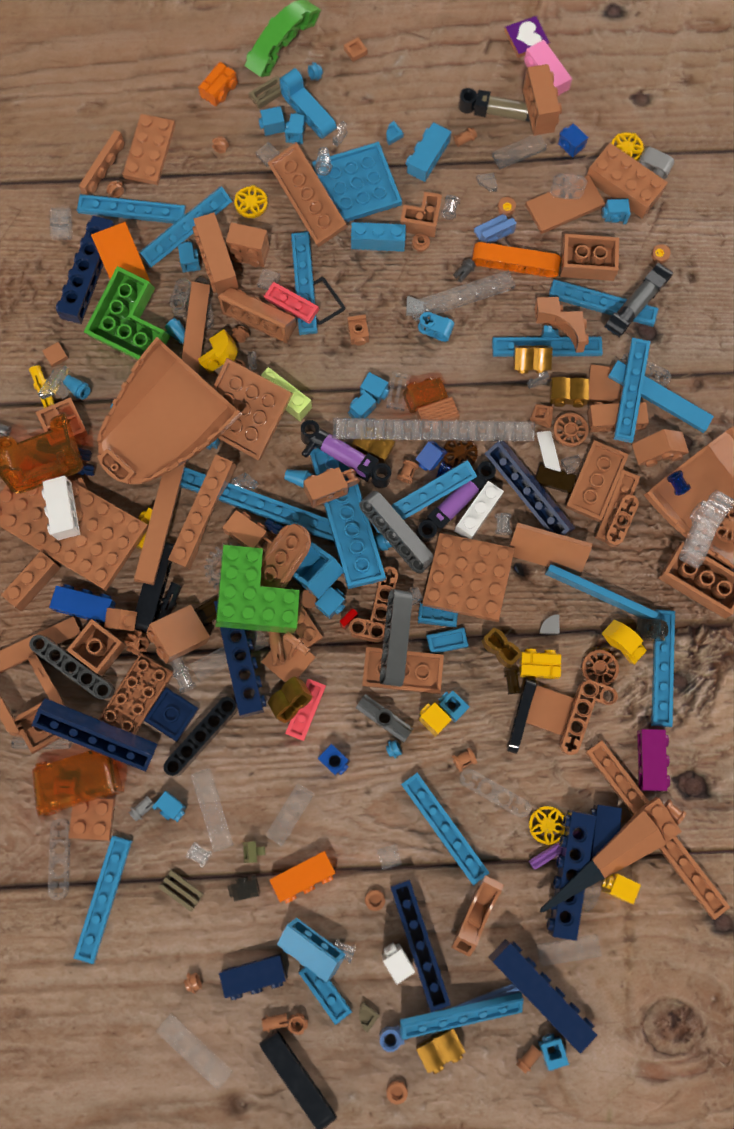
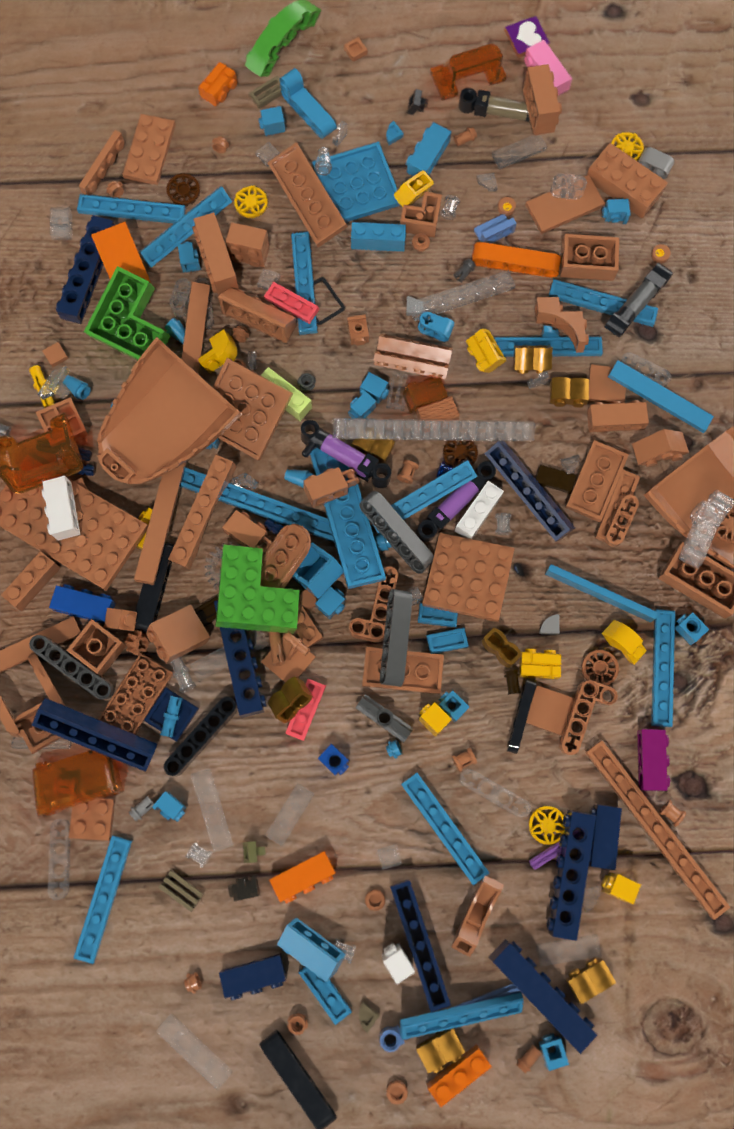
(171, 716): none -> dark azure pin
(173, 589): black pin -> none
(183, 189): none -> reddish brown wheel
(274, 1022): nougat pin -> none
(295, 129): dark azure brick -> none
(306, 377): none -> dark grey plate
(315, 71): dark azure plate -> none
(345, 621): red tile -> none
(412, 356): none -> nougat brick
(413, 188): none -> yellow brick
(416, 103): none -> black tile
(430, 456): blue brick -> none
(458, 1076): none -> orange brick
(468, 63): none -> clear orange windscreen
(485, 351): none -> yellow brick
(542, 415): nougat slope -> none
(548, 450): white sticker -> none
(550, 548): nougat tile -> none
(570, 430): nougat wheel -> none
(572, 140): blue brick -> none
(590, 980): none -> pearl gold brick
(632, 390): dark azure tile -> none
(640, 836): nougat plate -> none
(658, 633): clear smoke brick -> none
(678, 483): clear blue bush -> none
(699, 628): none -> dark azure brick

